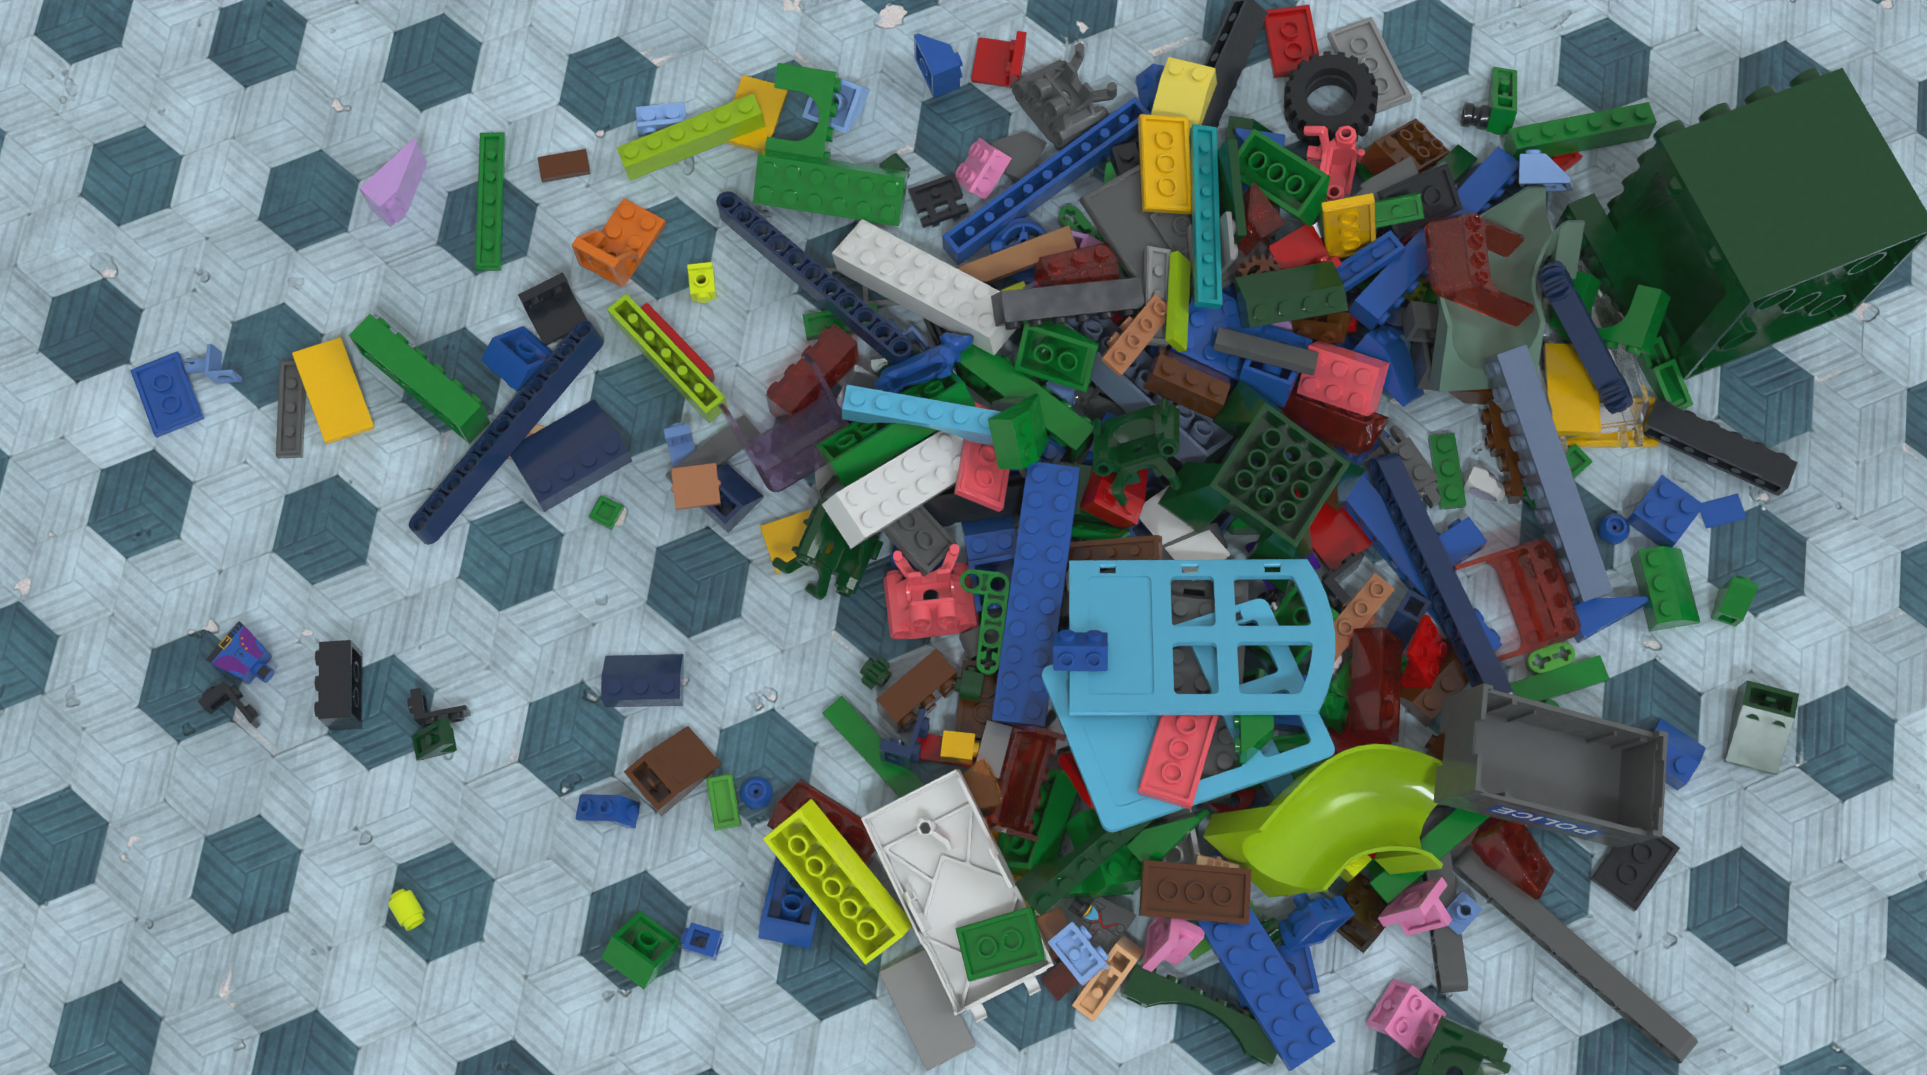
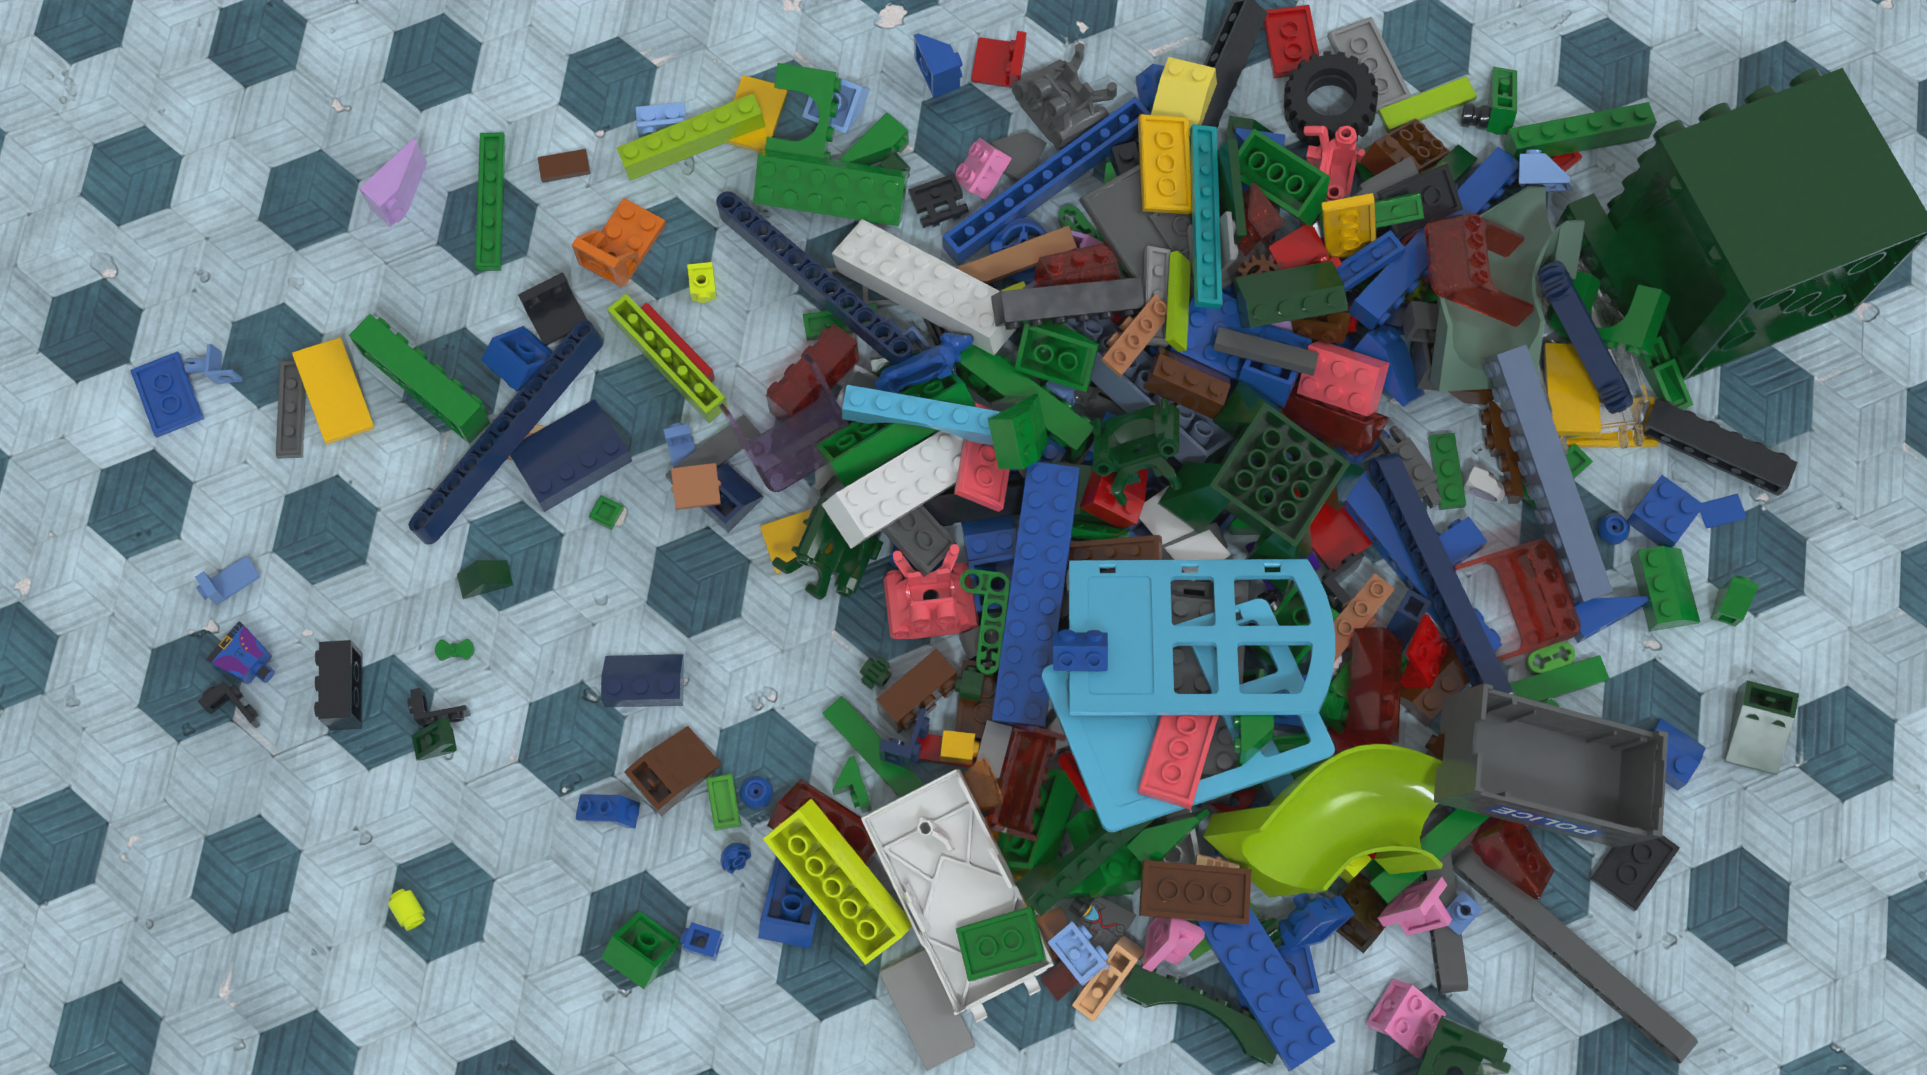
(228, 581): none -> medium blue bracket
(463, 650): none -> green piece
(484, 577): none -> dark green slope
(735, 857): none -> blue plate
(851, 779): none -> green slope
(879, 142): none -> green slope
(1427, 104): none -> lime tile

